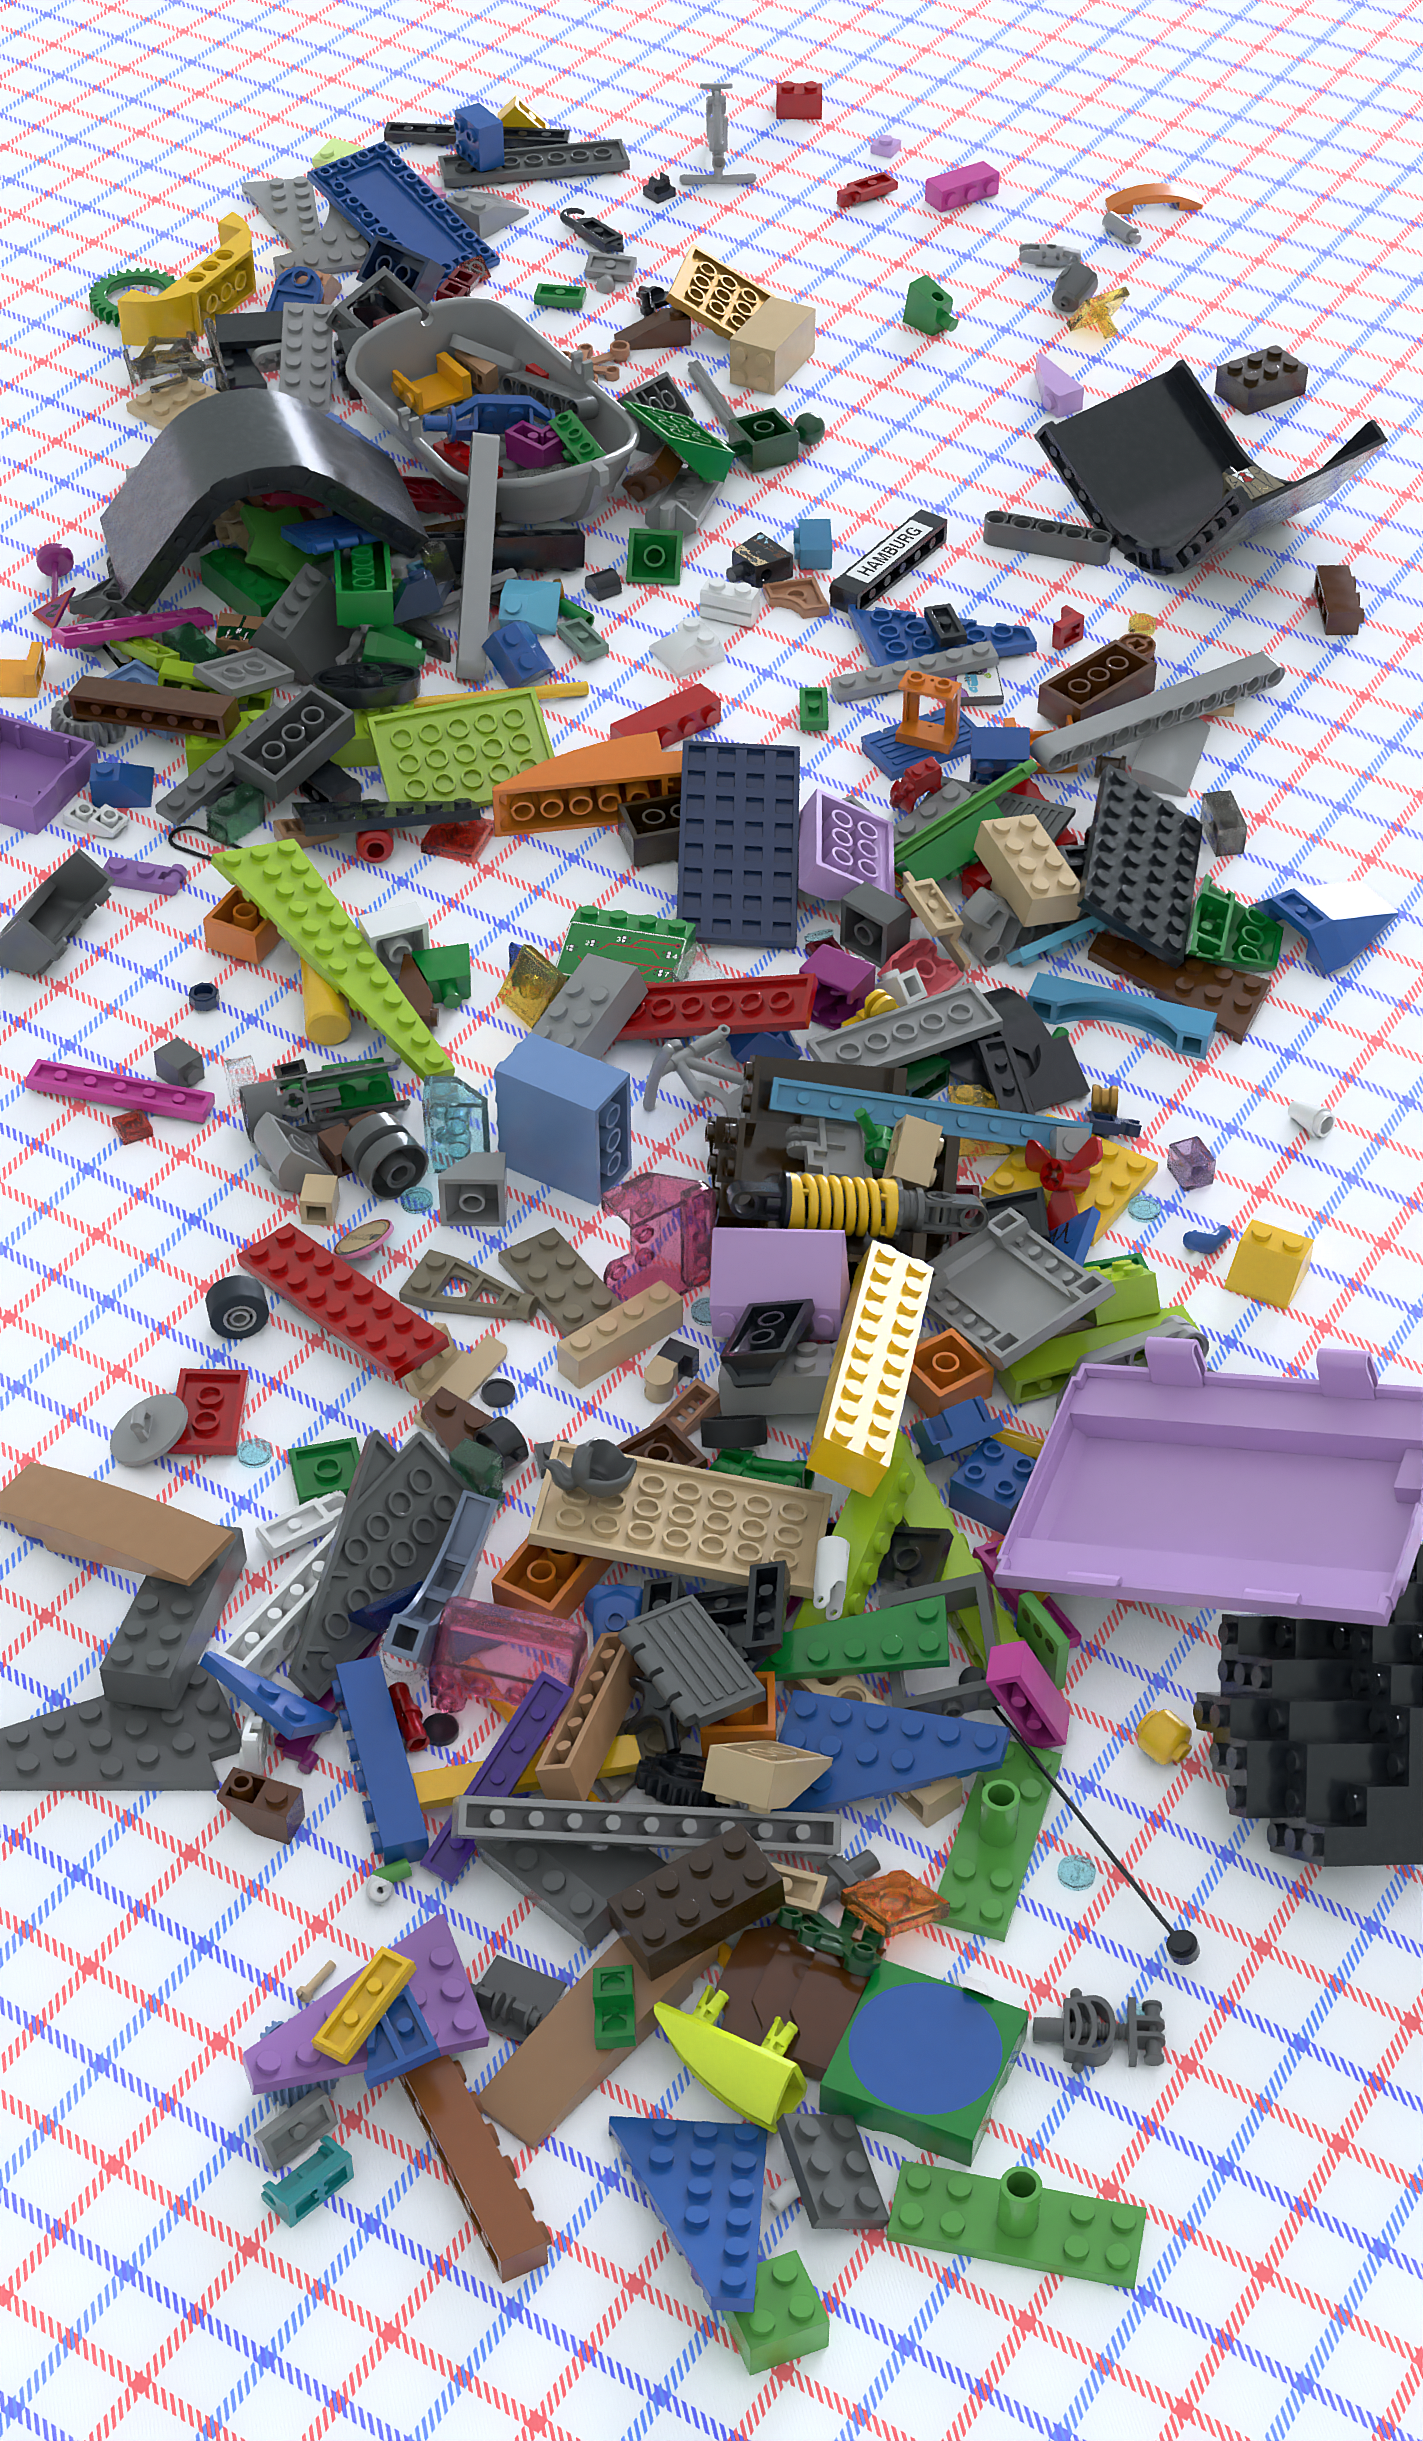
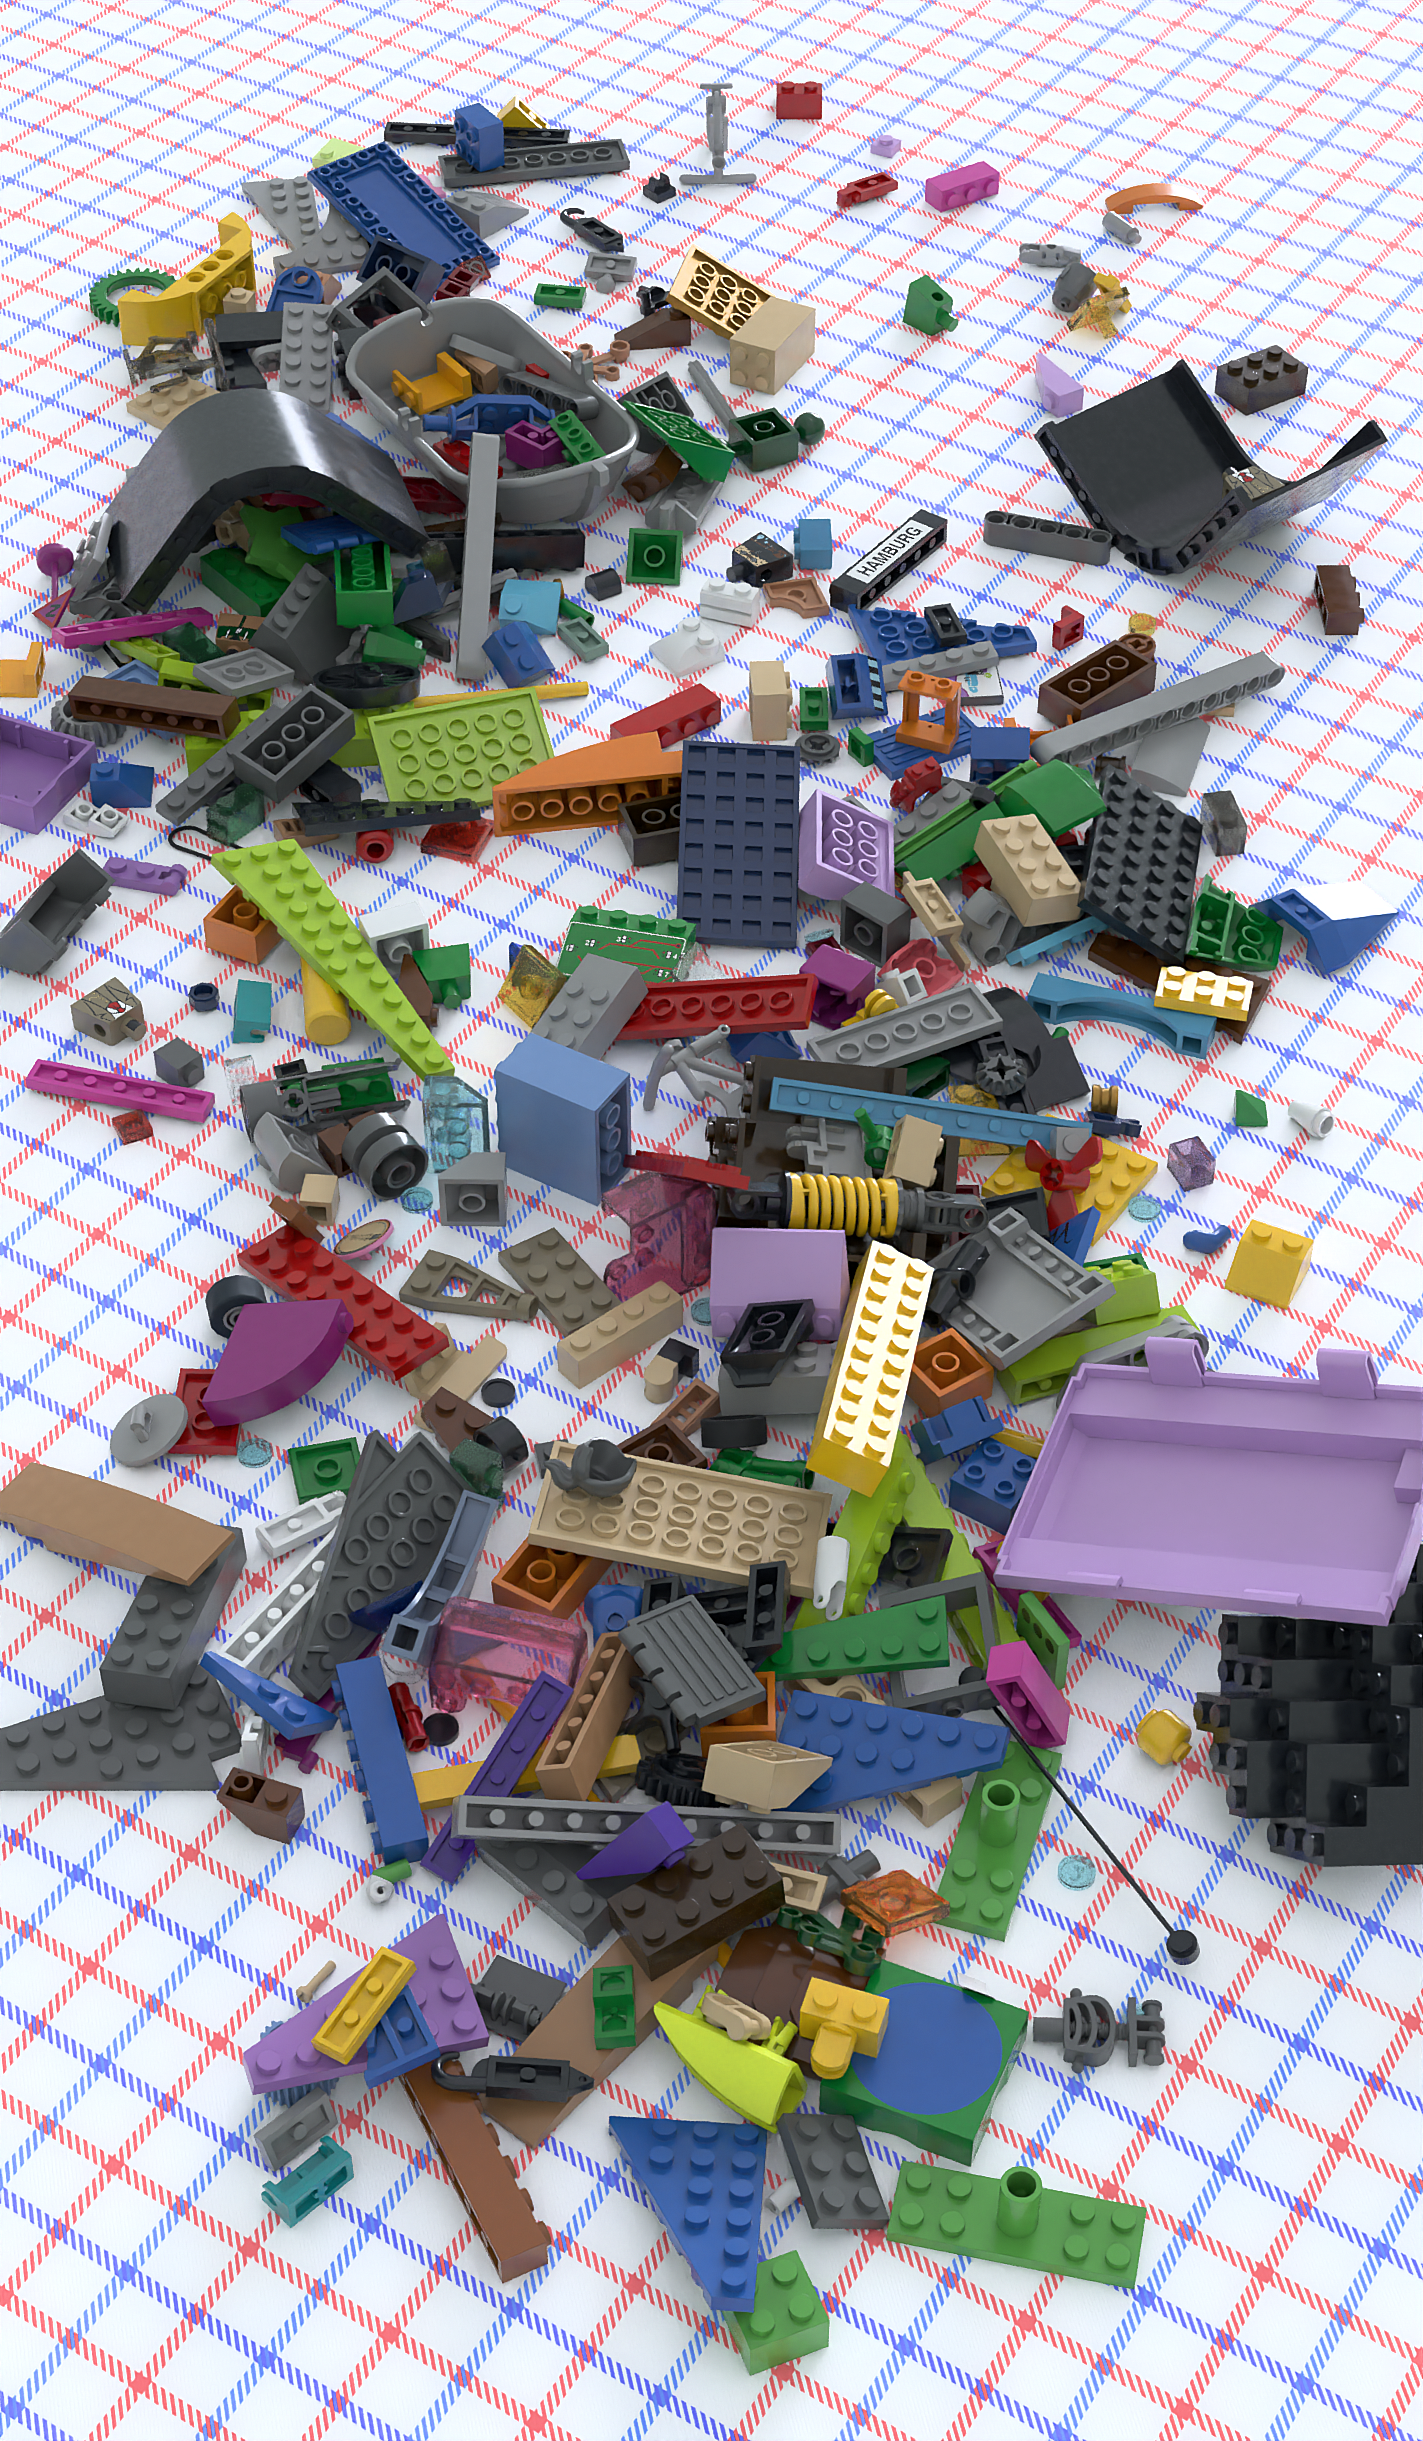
(91, 554): none -> light grey plate
(109, 1014): none -> dark tan torso
(239, 301): none -> tan brick
(251, 1010): none -> teal hinge
(275, 1357): none -> magenta brick
(294, 1216): none -> dark orange plate
(514, 2078): none -> black plate
(644, 1846): none -> dark purple slope
(688, 1167): none -> red plate
(736, 2017): none -> tan plate
(769, 700): none -> tan brick
(825, 747): none -> dark grey gear
(841, 2023): none -> yellow brick
(855, 686): none -> blue slope
(860, 746): none -> green tile
(954, 1282): none -> black piece
(982, 797): none -> black tile
(989, 1078): none -> dark grey gear
(1056, 794): none -> green wedge
(1110, 283): none -> yellow plate
(1203, 993): none -> yellow plate
(1249, 1110): none -> green slope

